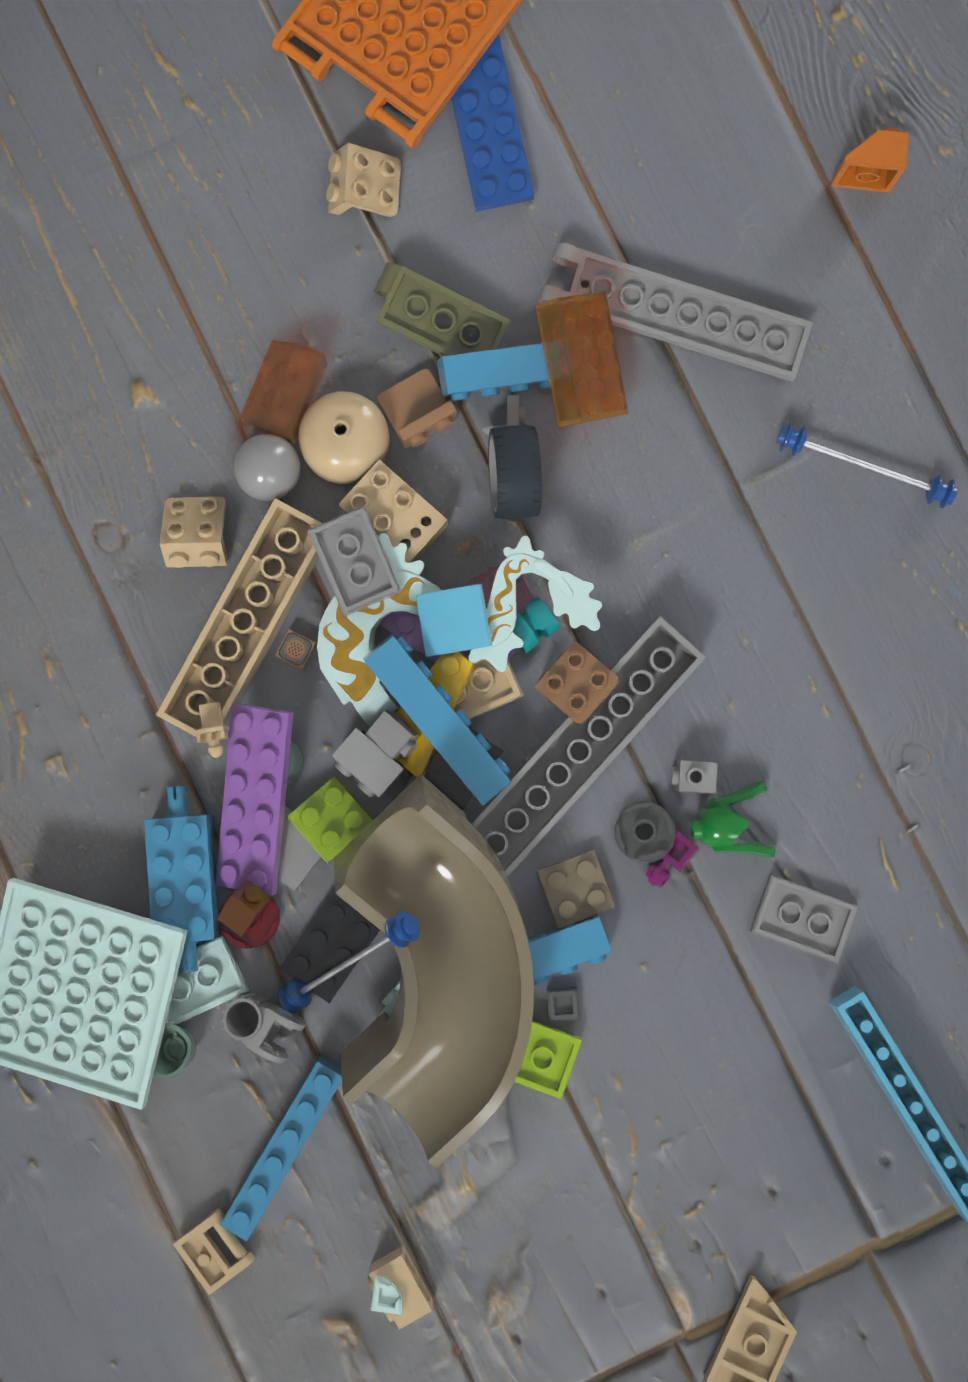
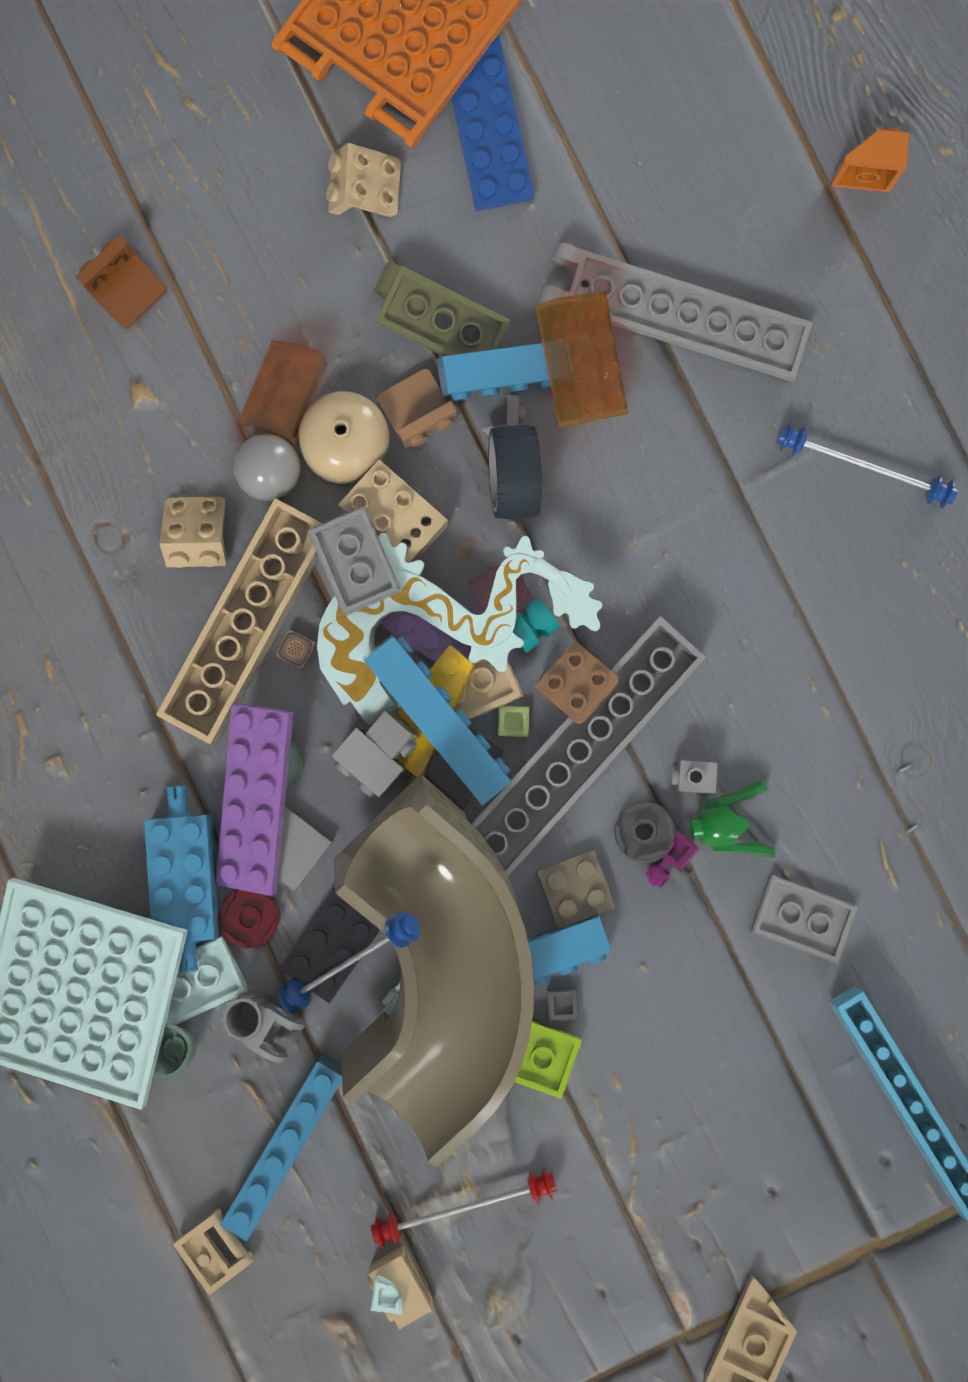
(121, 282): none -> dark orange bracket
(212, 728): tan piece -> none
(243, 907): reddish brown brick -> none
(329, 819): lime plate -> none
(391, 1227): none -> axle
(453, 620): medium azure slope -> none
(513, 721): none -> yellowish green tile

